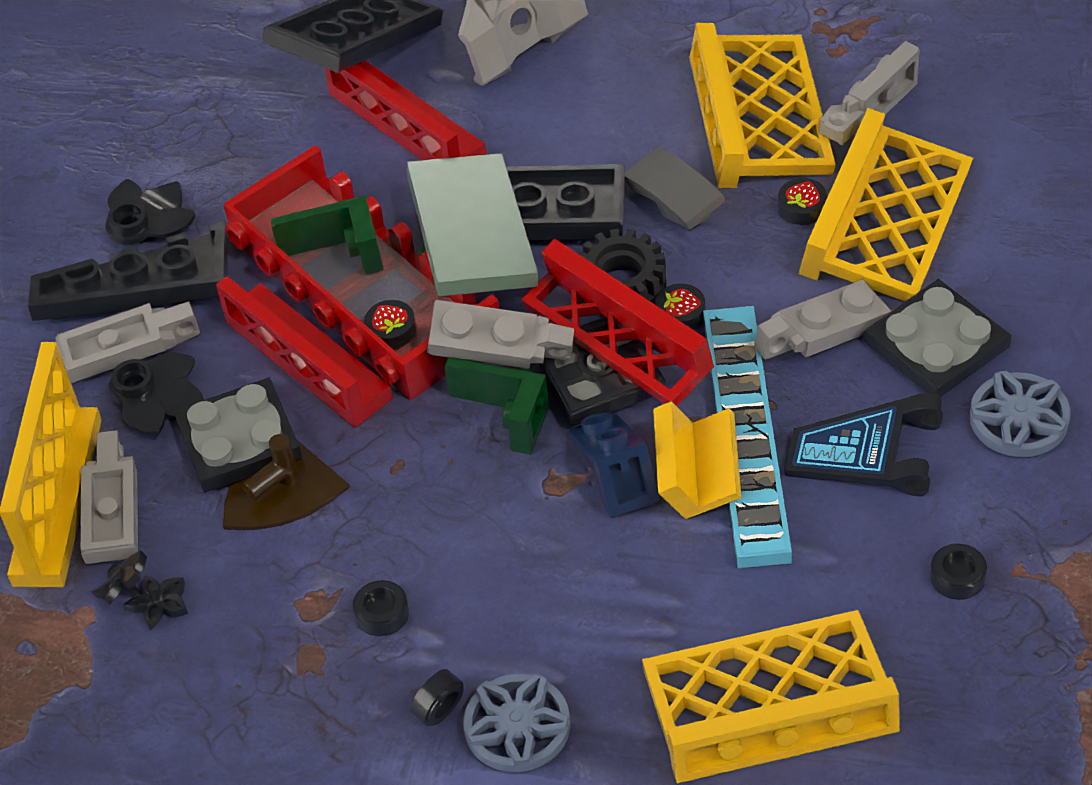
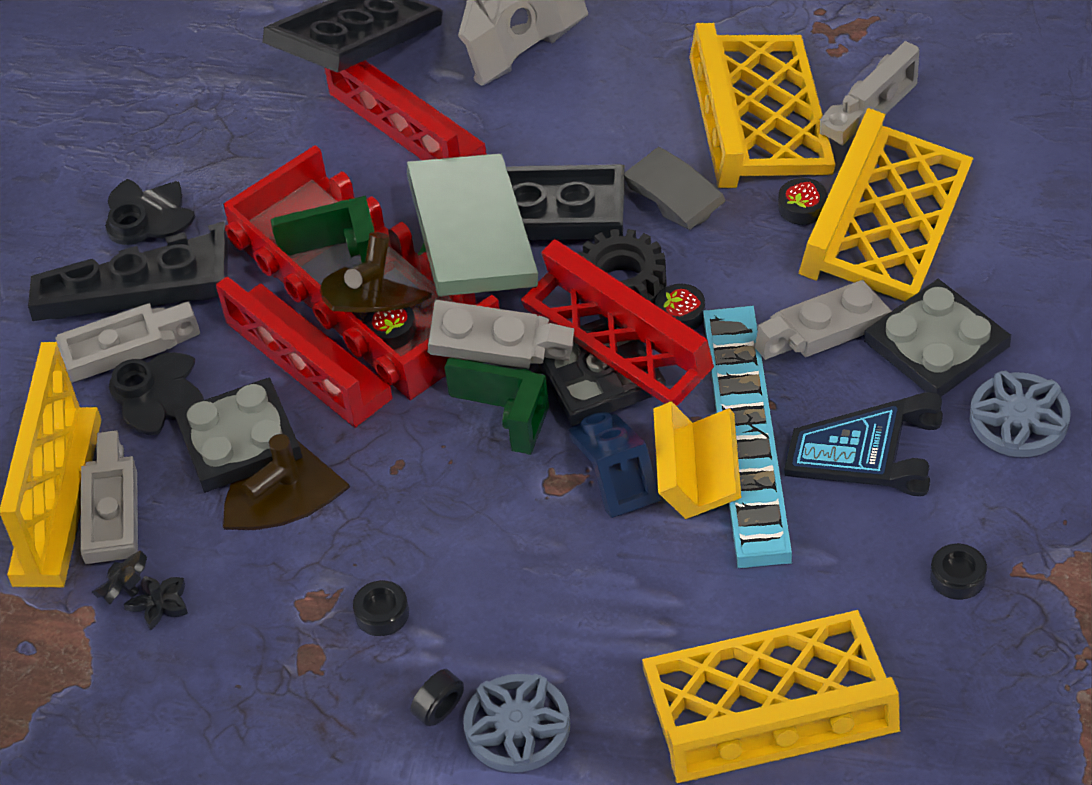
(365, 287): none -> dark brown shield

